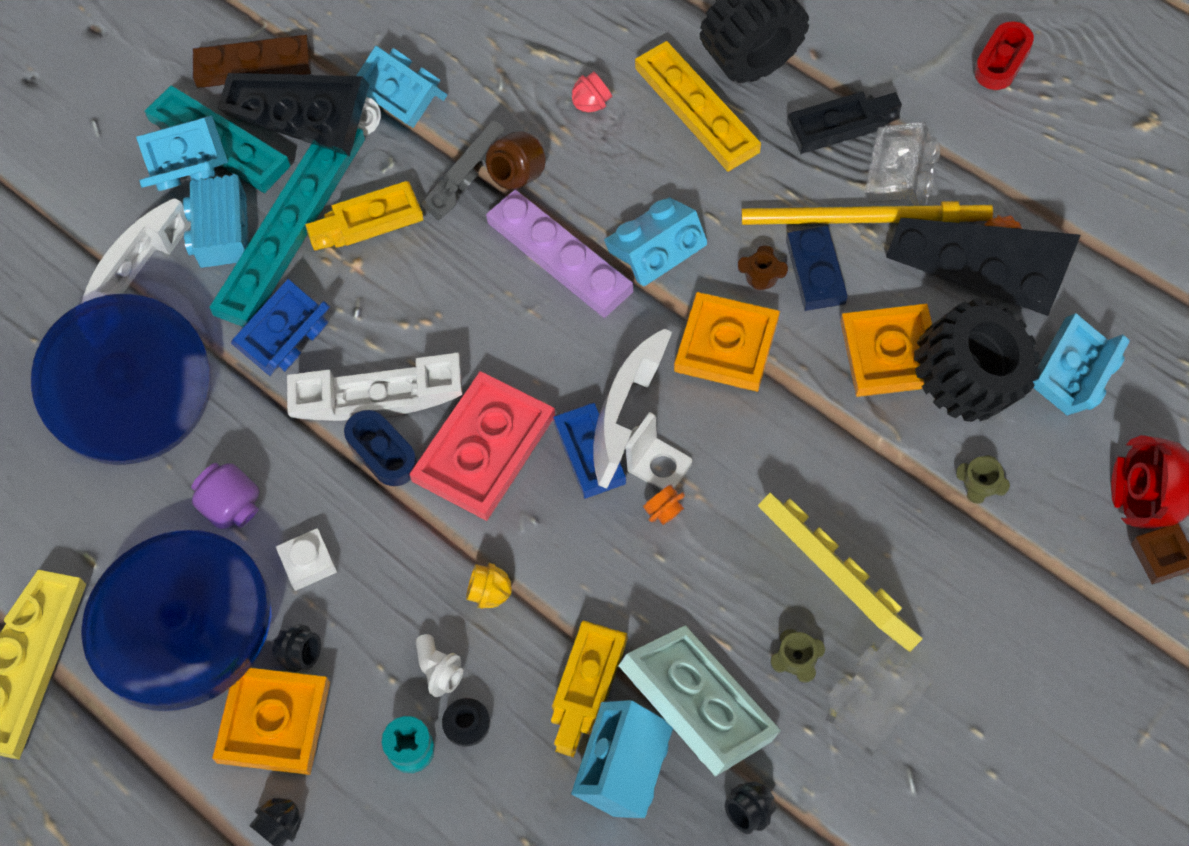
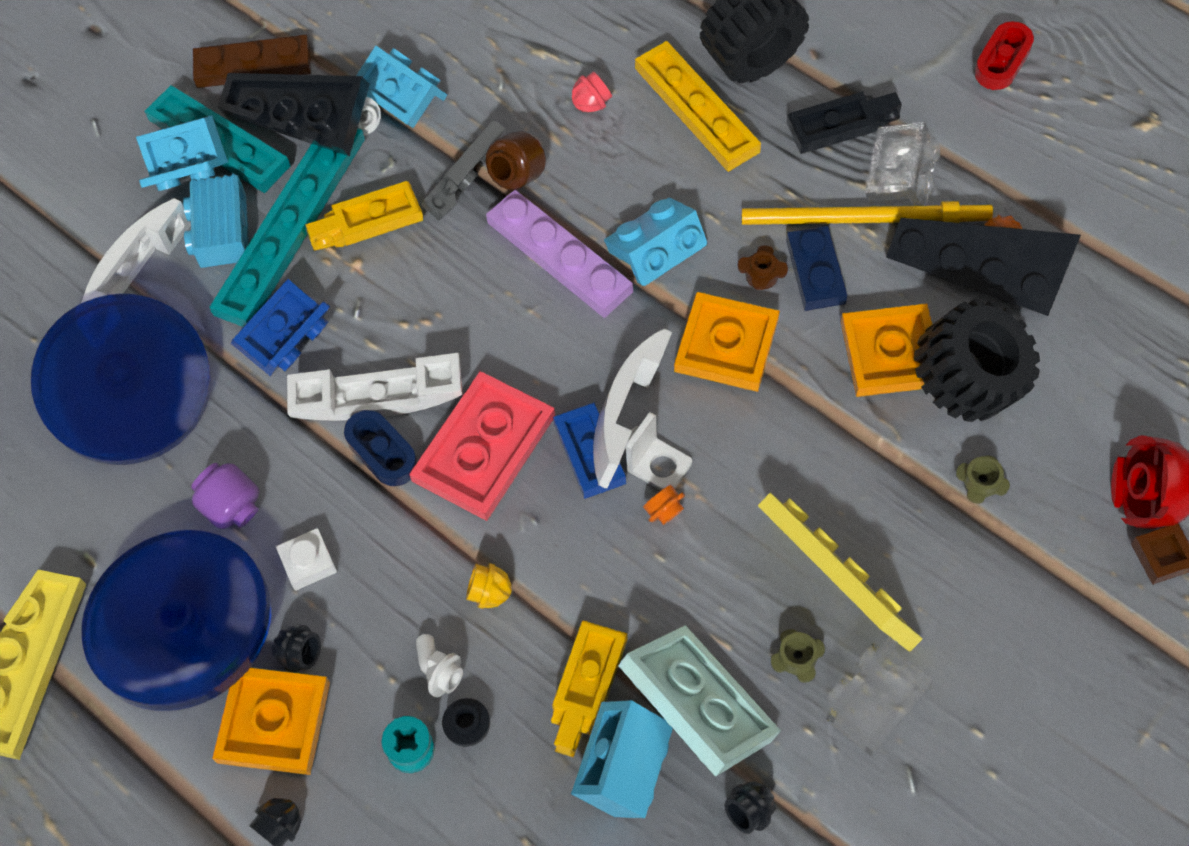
(1079, 366): medium azure bracket -> none

